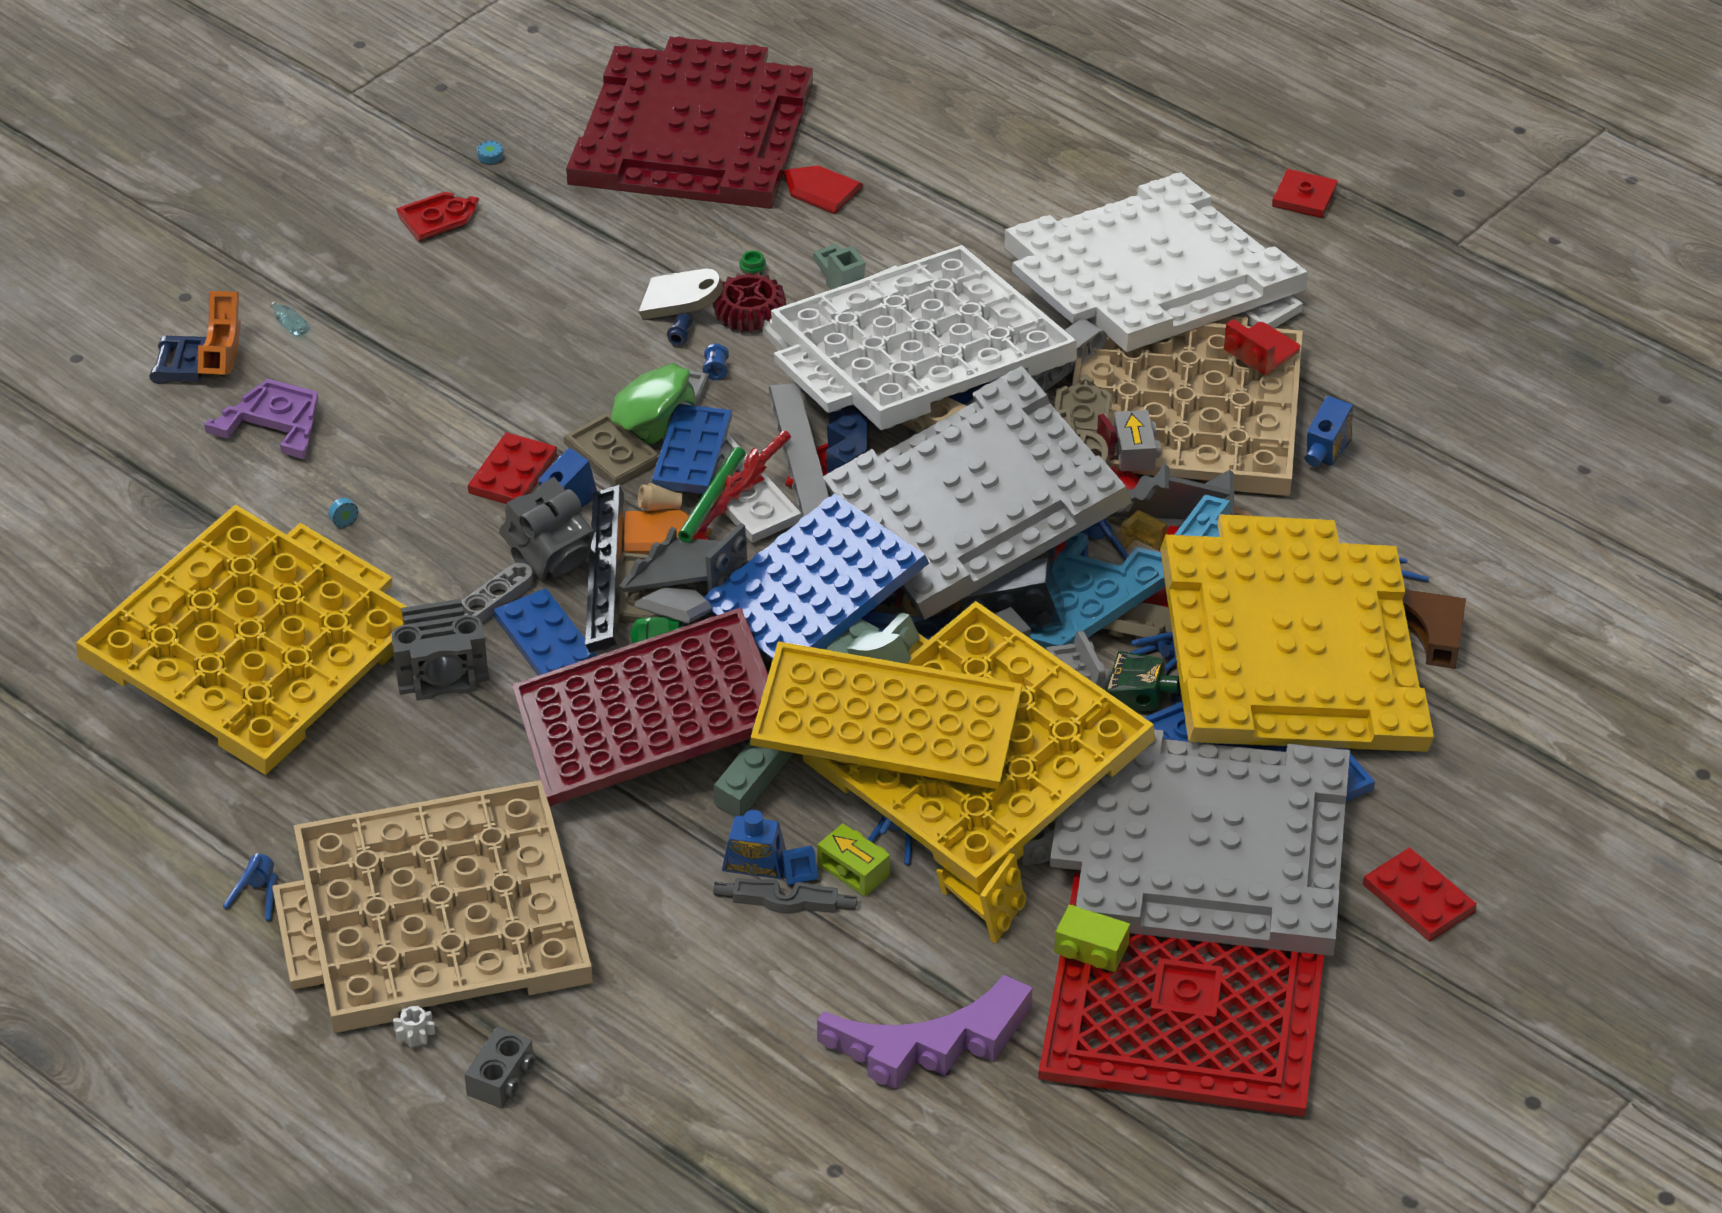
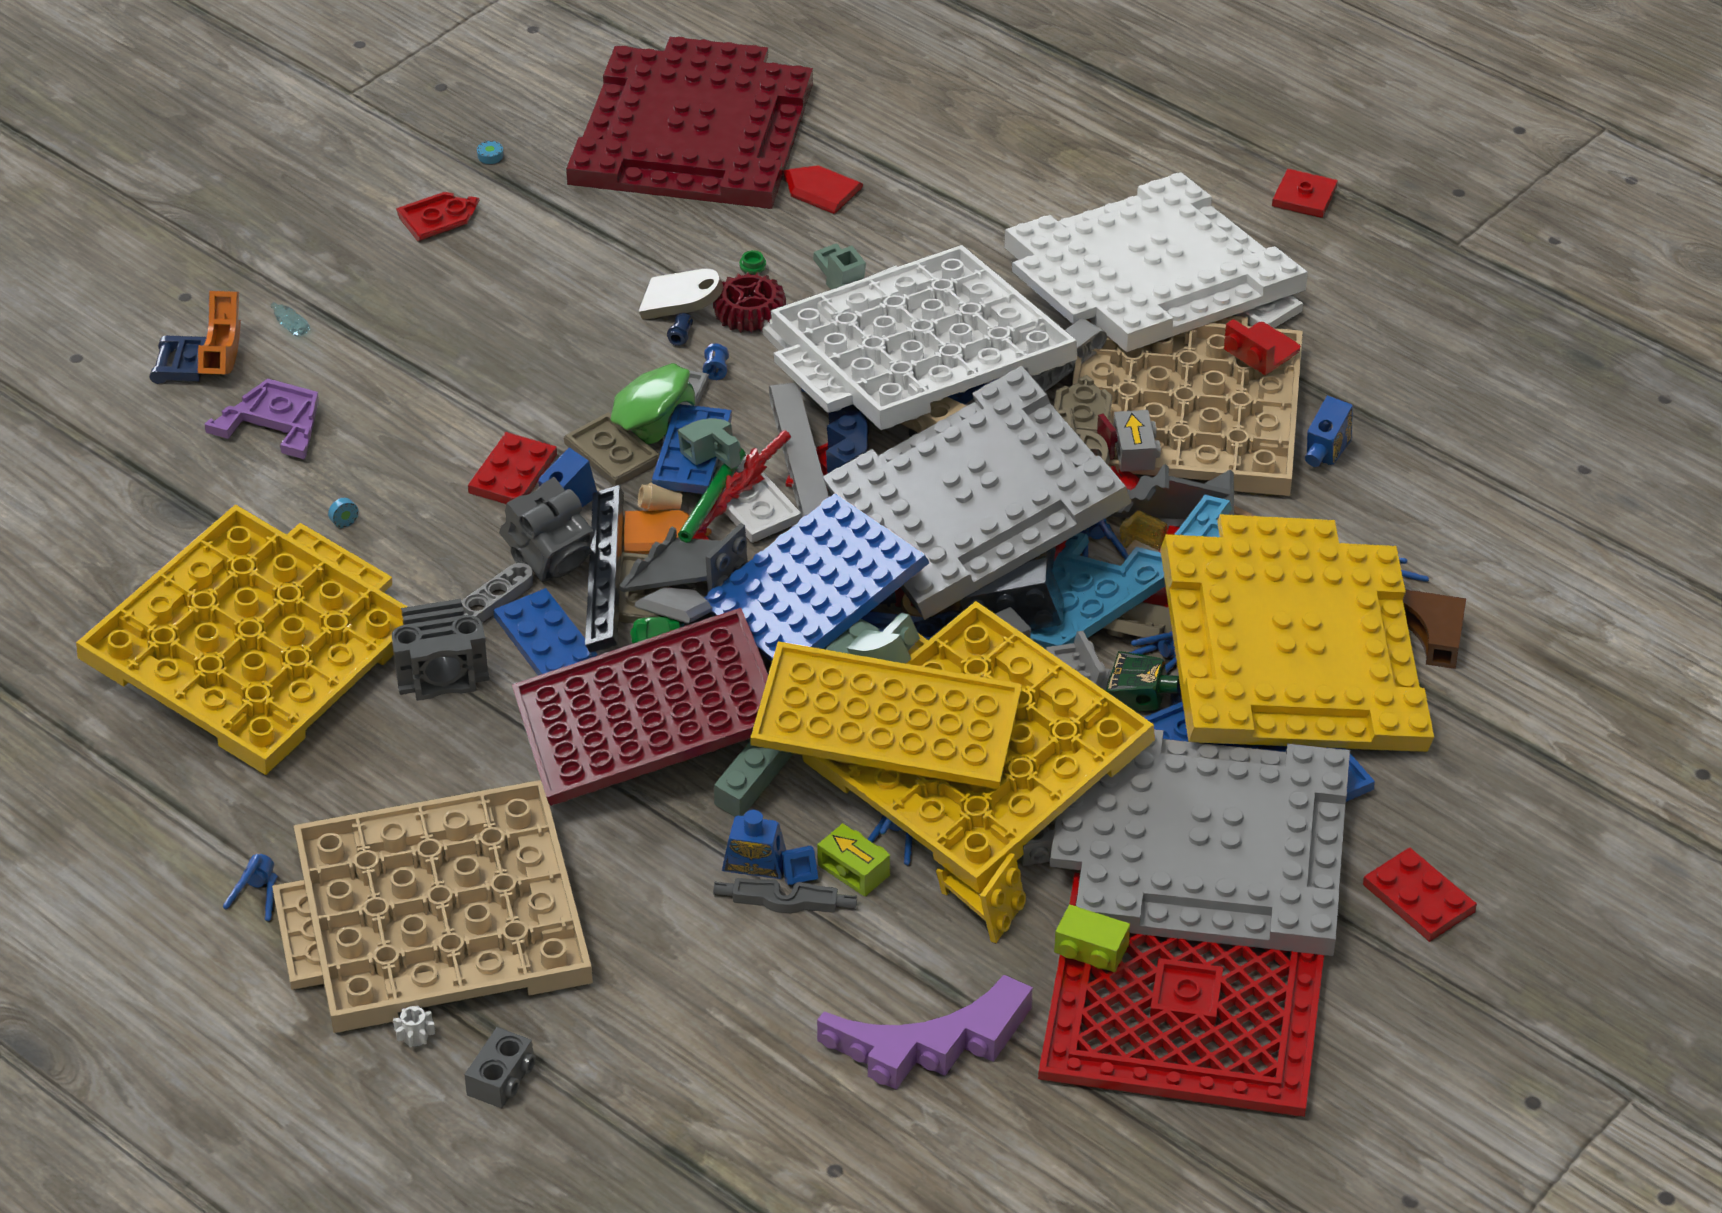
(708, 439): none -> sand green brick

